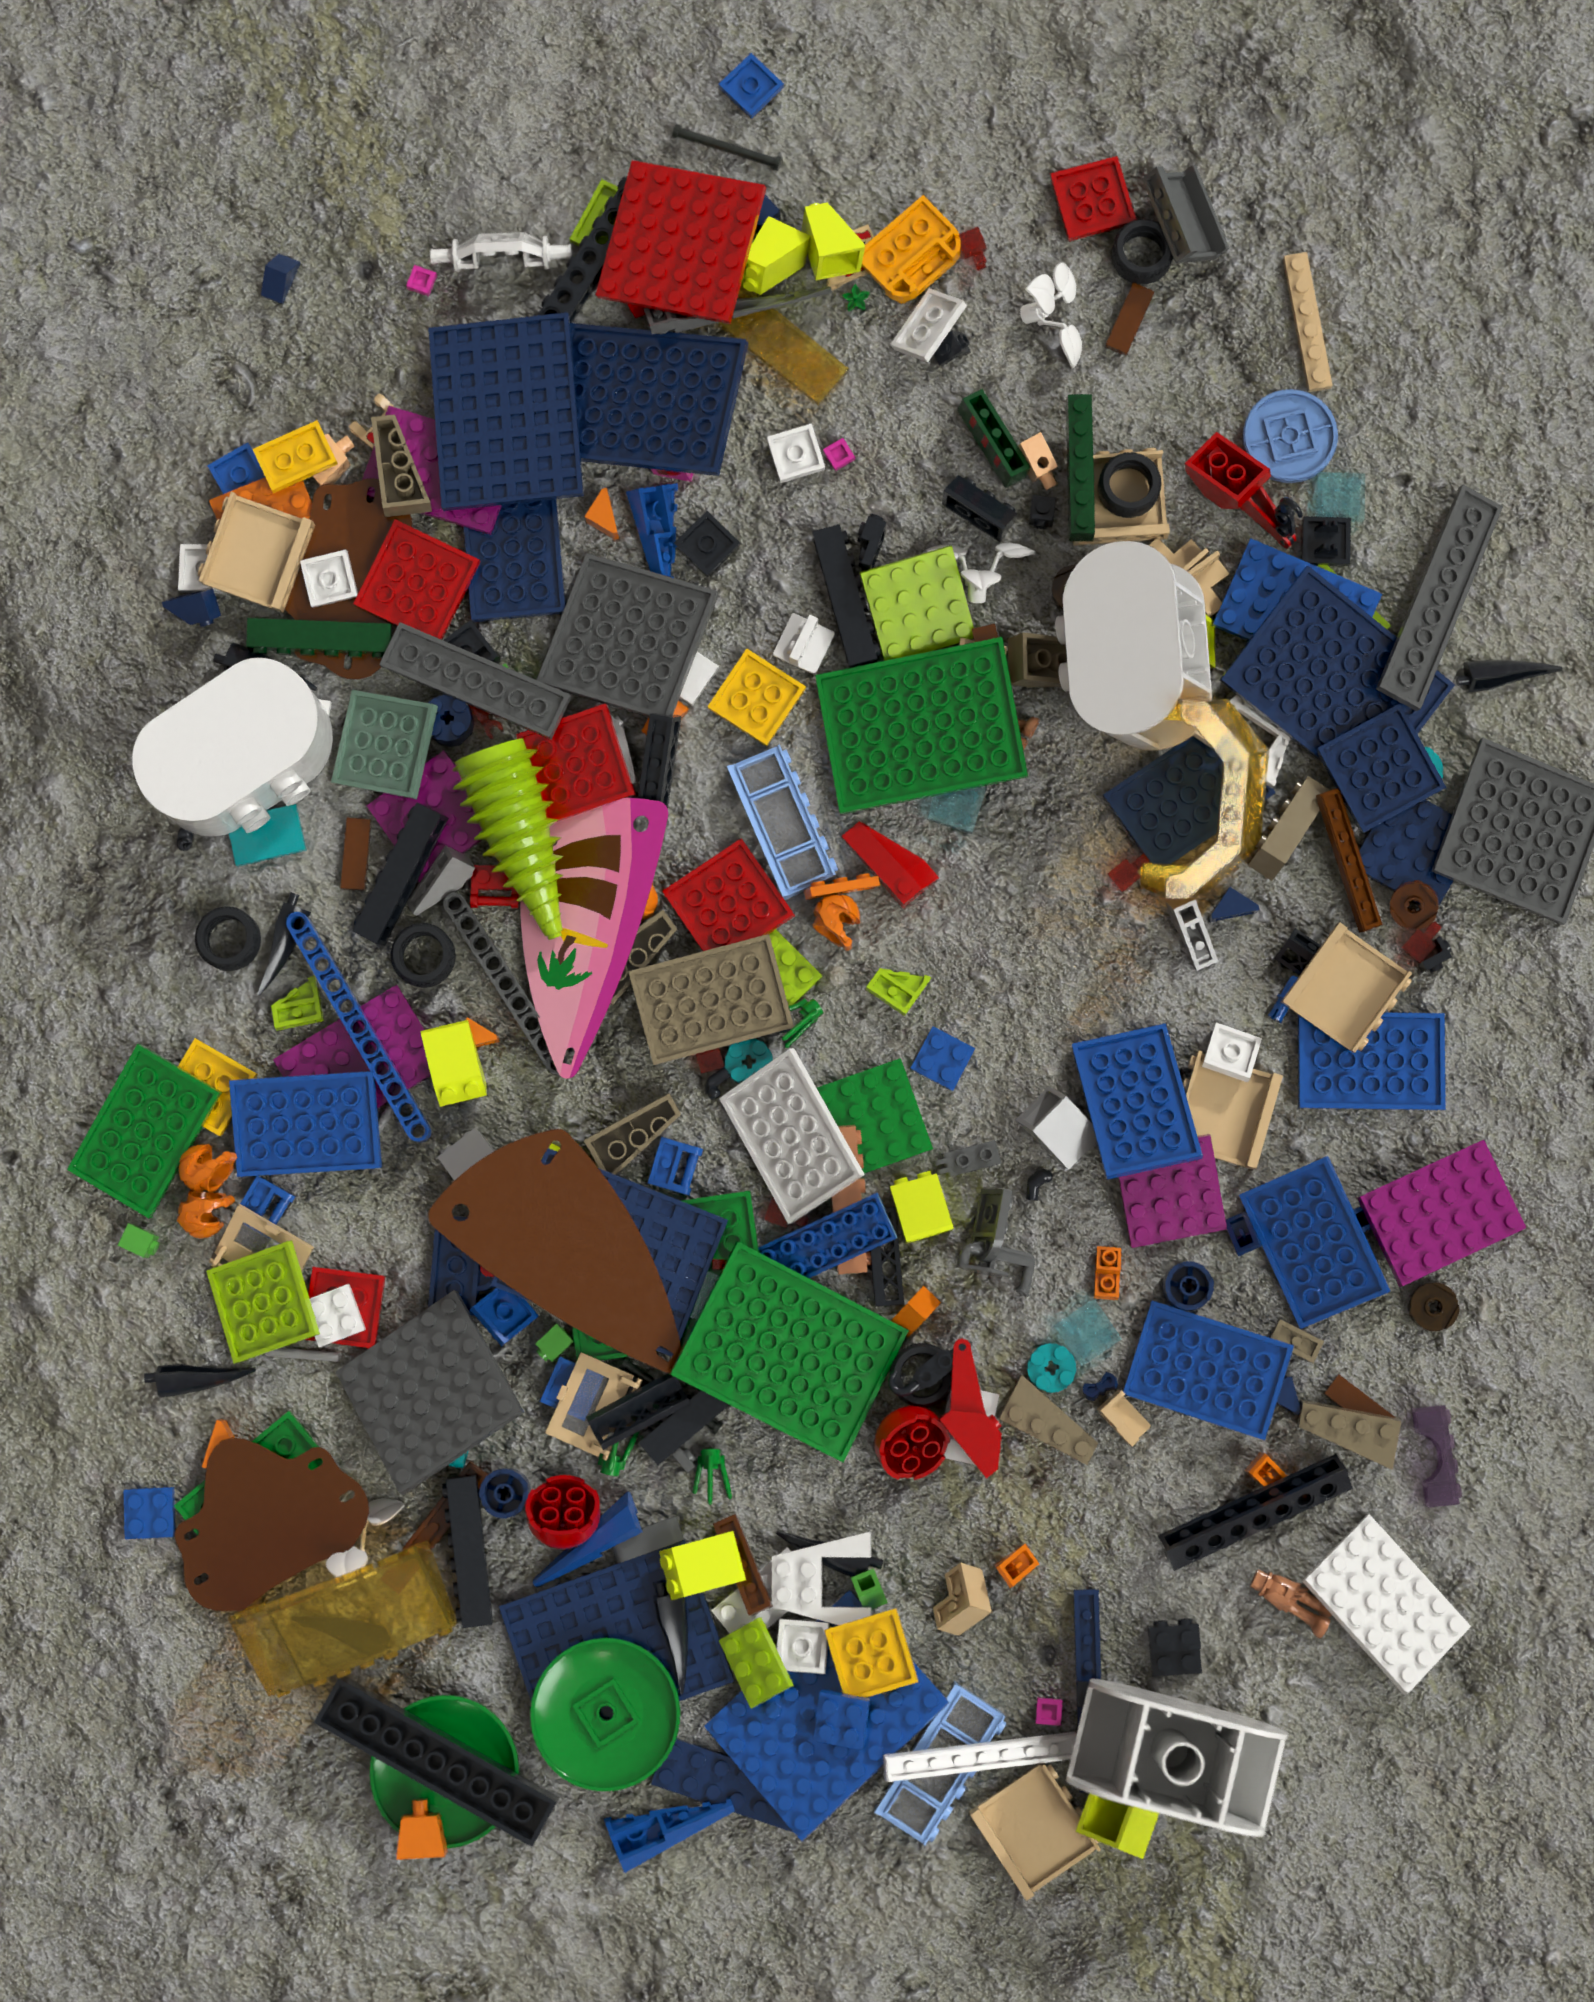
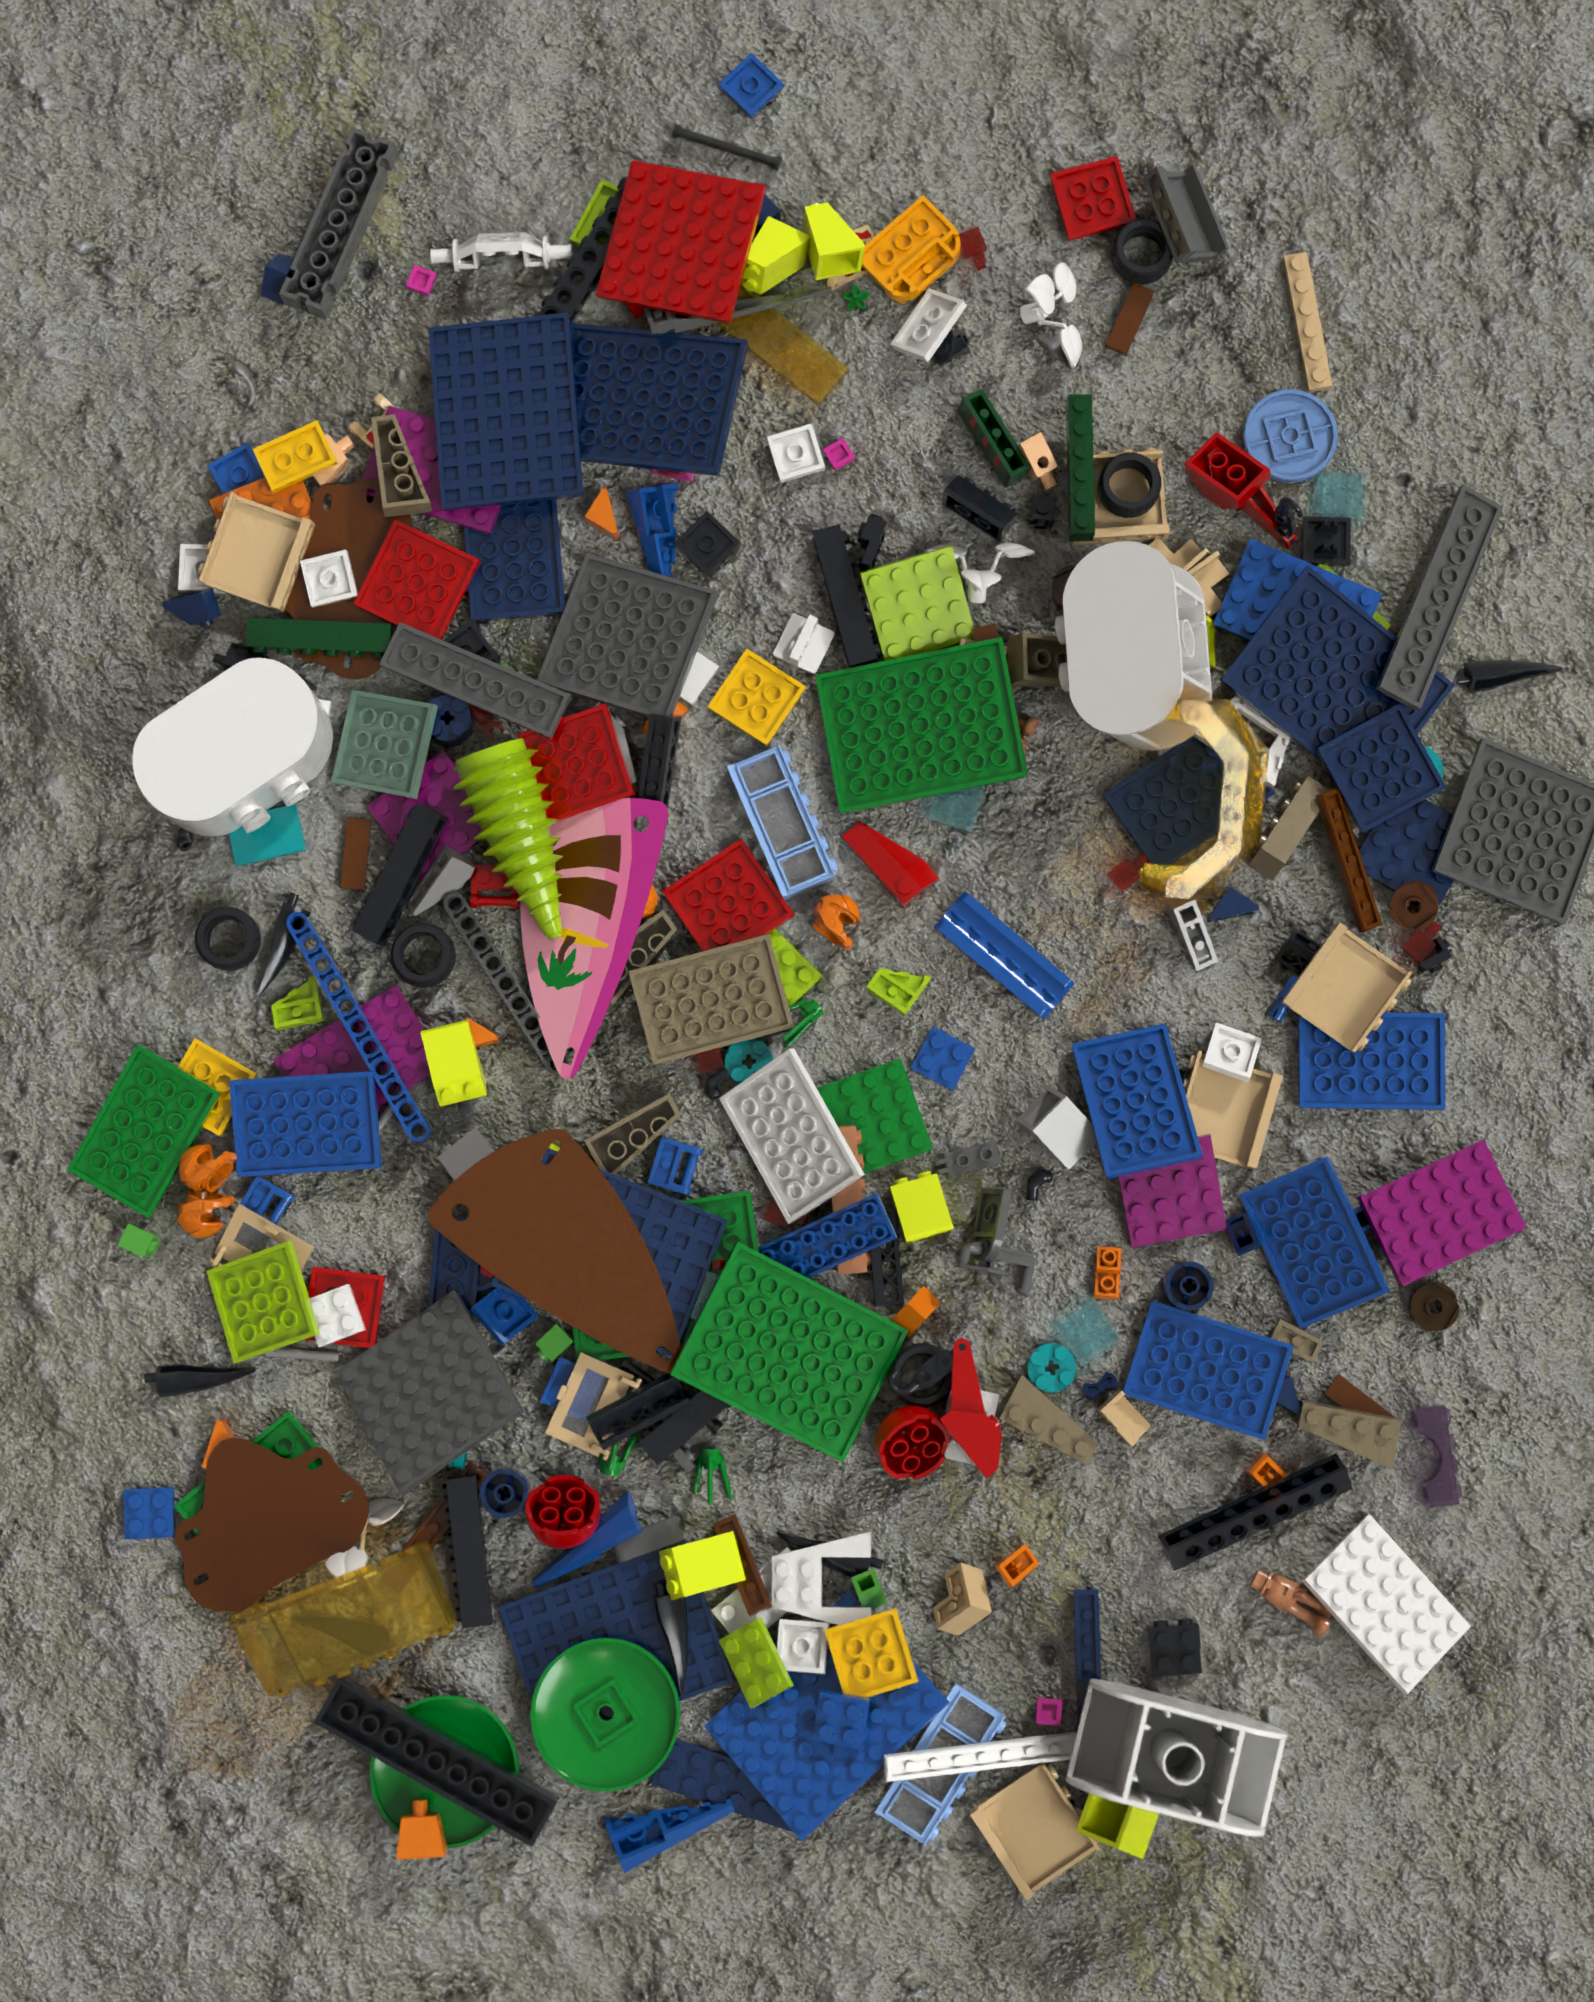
(339, 223): none -> dark grey brick
(841, 886): orange plate -> none
(1004, 955): none -> blue plate

